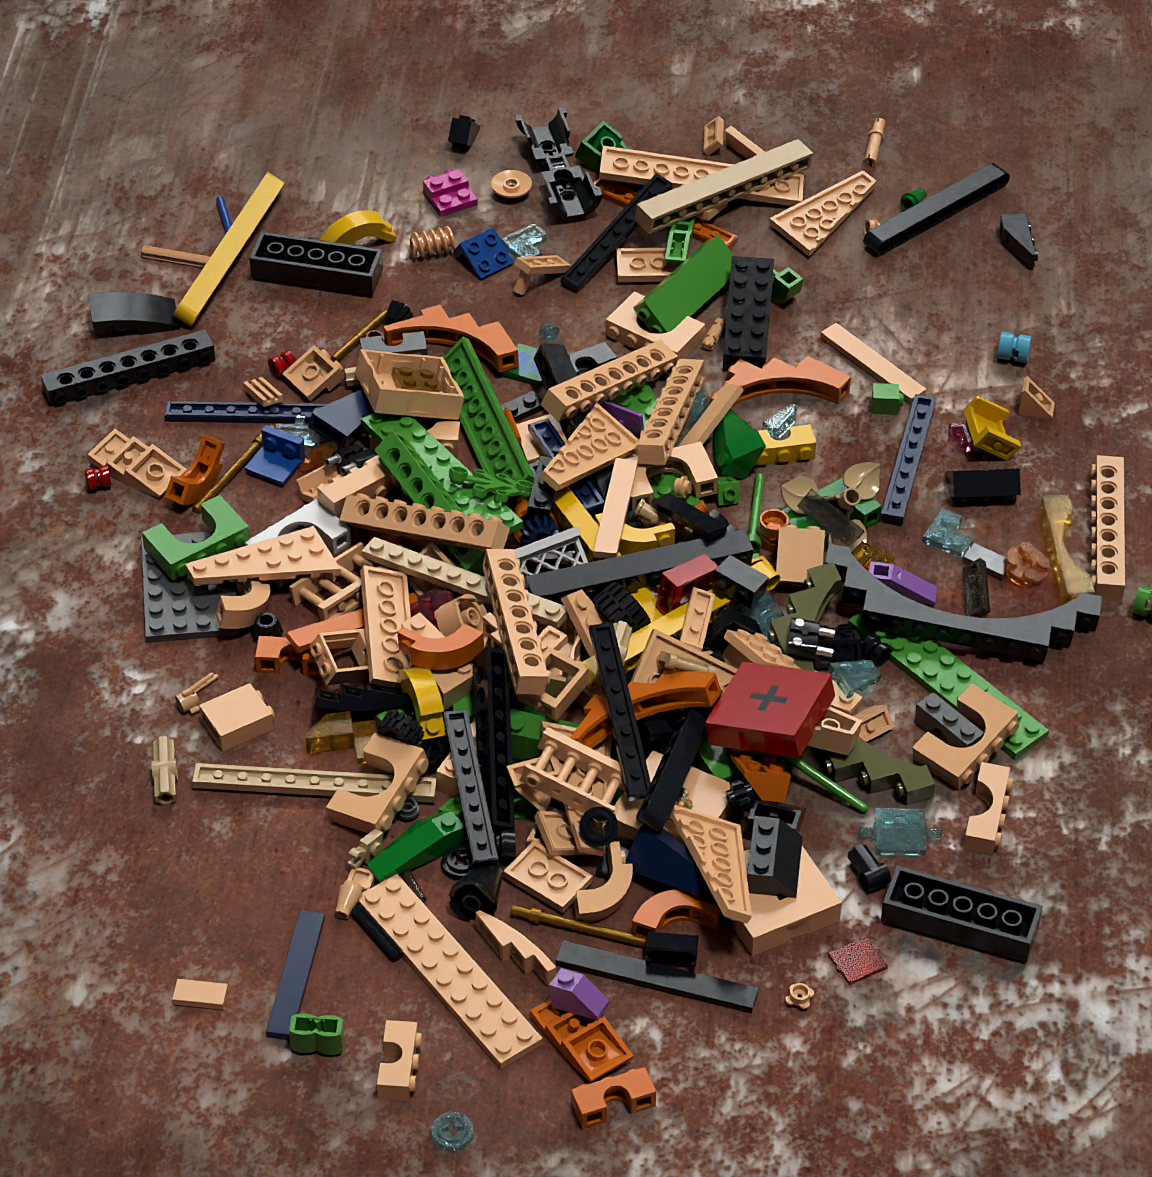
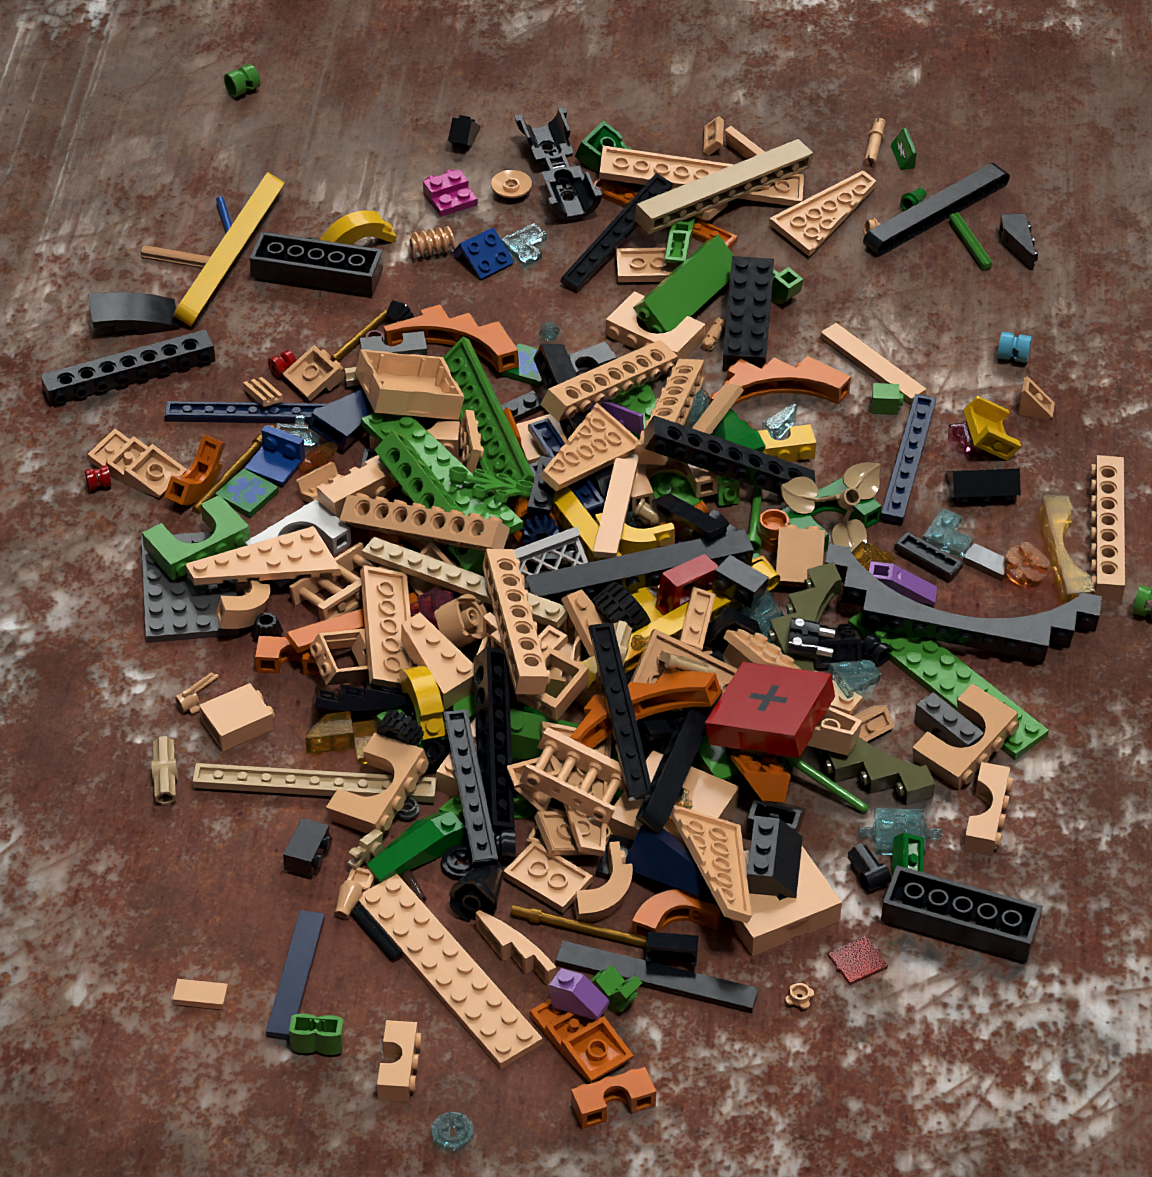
(242, 80): none -> bright green wheel
(247, 492): none -> green tile
(307, 847): none -> black brick
(349, 458): black piece -> none
(415, 379): pearl gold plate -> none
(441, 652): orange arch -> none
(470, 441): none -> light nougat wing
(537, 265): light nougat piece -> none
(588, 824): black gear -> none
(615, 988): none -> bright green brick
(638, 642): none -> clear yellow arm
(682, 487): light nougat plate -> none
(721, 455): none -> black brick
(740, 795): black gear -> none
(830, 518): clear smoke plate -> none
(904, 150): none -> green slope
(908, 852): none -> green slope
(928, 556): none -> black plate
(970, 241): none -> bright green axle
(976, 589): clear smoke plate -> none

